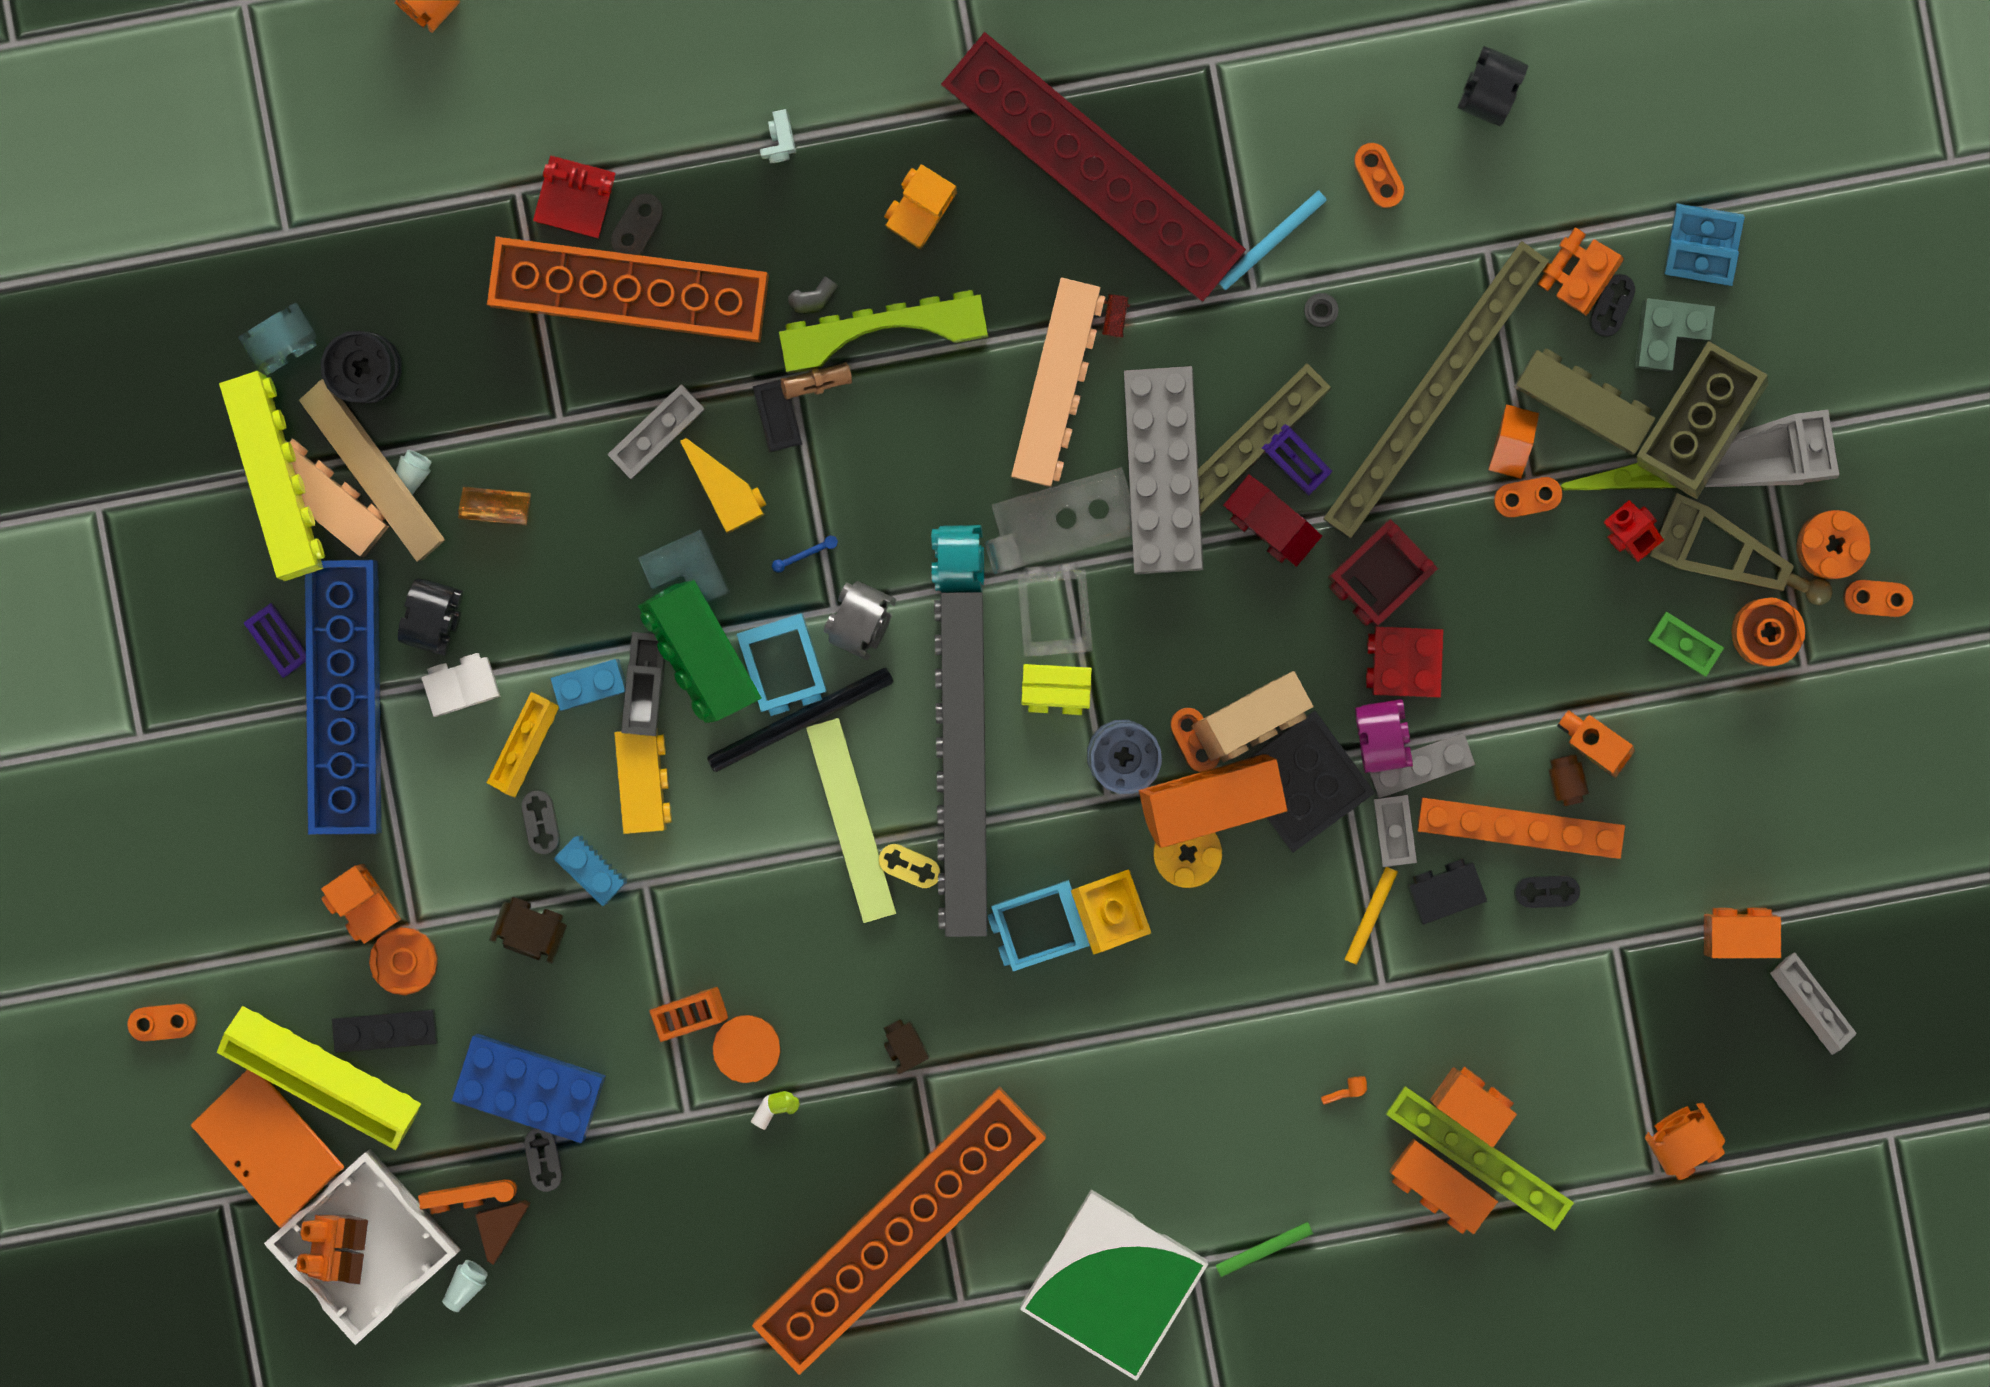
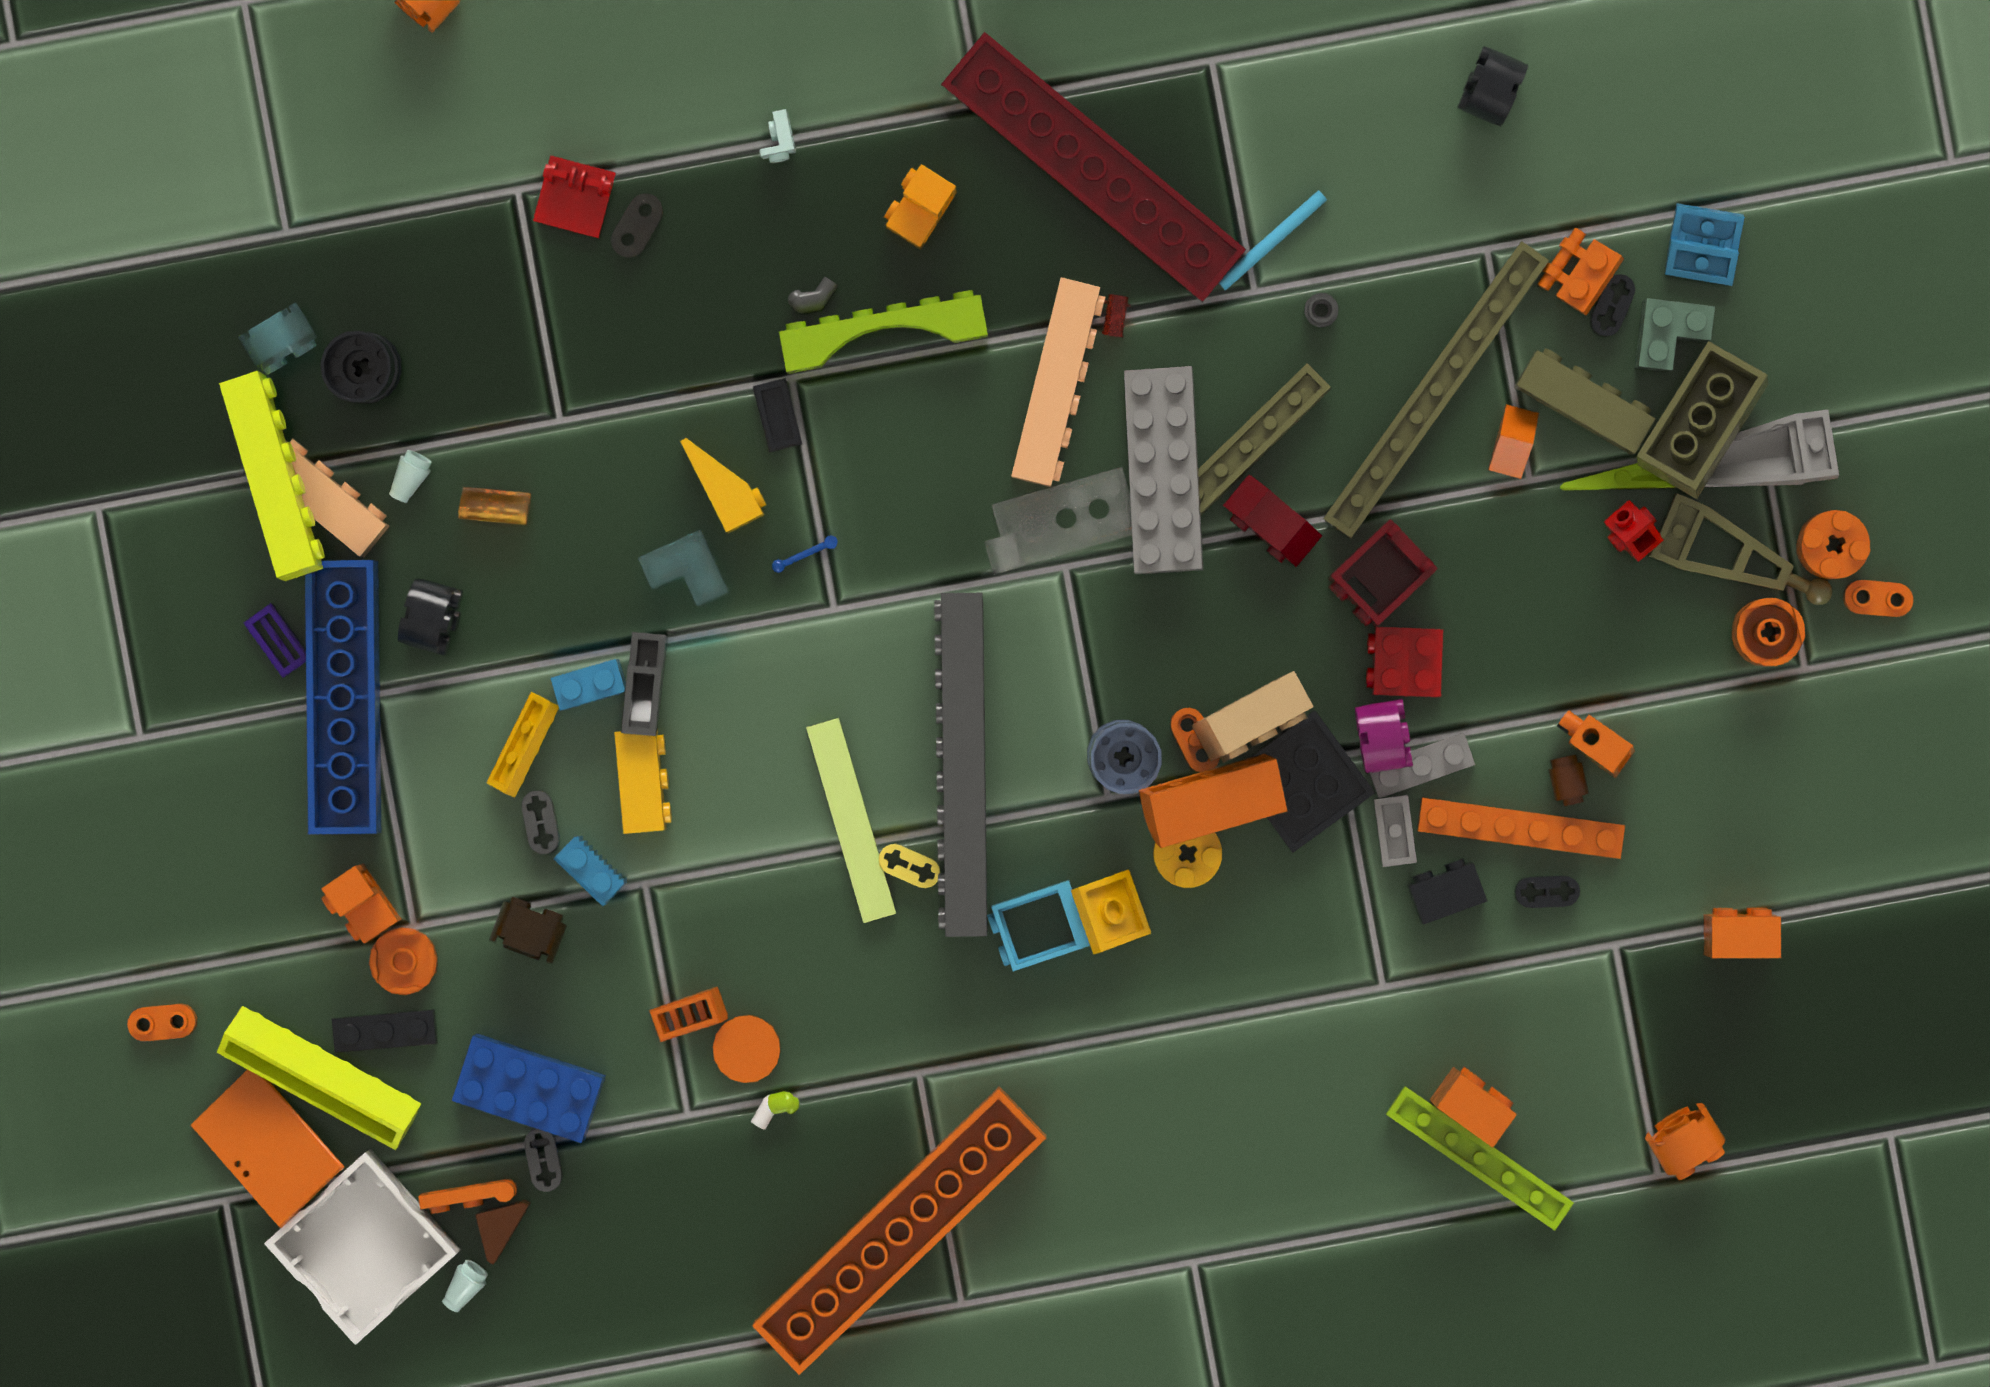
(328, 1255): orange hips -> none
(372, 471): tan tile -> none
(460, 685): white brick -> none
(628, 289): orange brick -> none
(656, 432): light grey plate -> none
(698, 651): green slope -> none
(772, 630): medium azure window -> none
(799, 719): black axle -> none
(816, 380): medium nougat pin -> none
(860, 619): flat silver brick -> none
(904, 1045): dark brown brick -> none
(959, 559): teal brick -> none
(1056, 687): neon yellow brick -> none
(1065, 572): clear window -> none
(1114, 1285): green tile -> none
(1264, 1249): bright green bar -> none
(1278, 441): dark purple tile -> none
(1356, 1087): orange hand -> none
(1371, 915): yellow bar -> none
(1378, 176): orange plate -> none
(1442, 1187): orange brick -> none
(1528, 497): orange plate -> none
(1685, 644): bright green plate -> none
(1813, 1003): light grey plate -> none

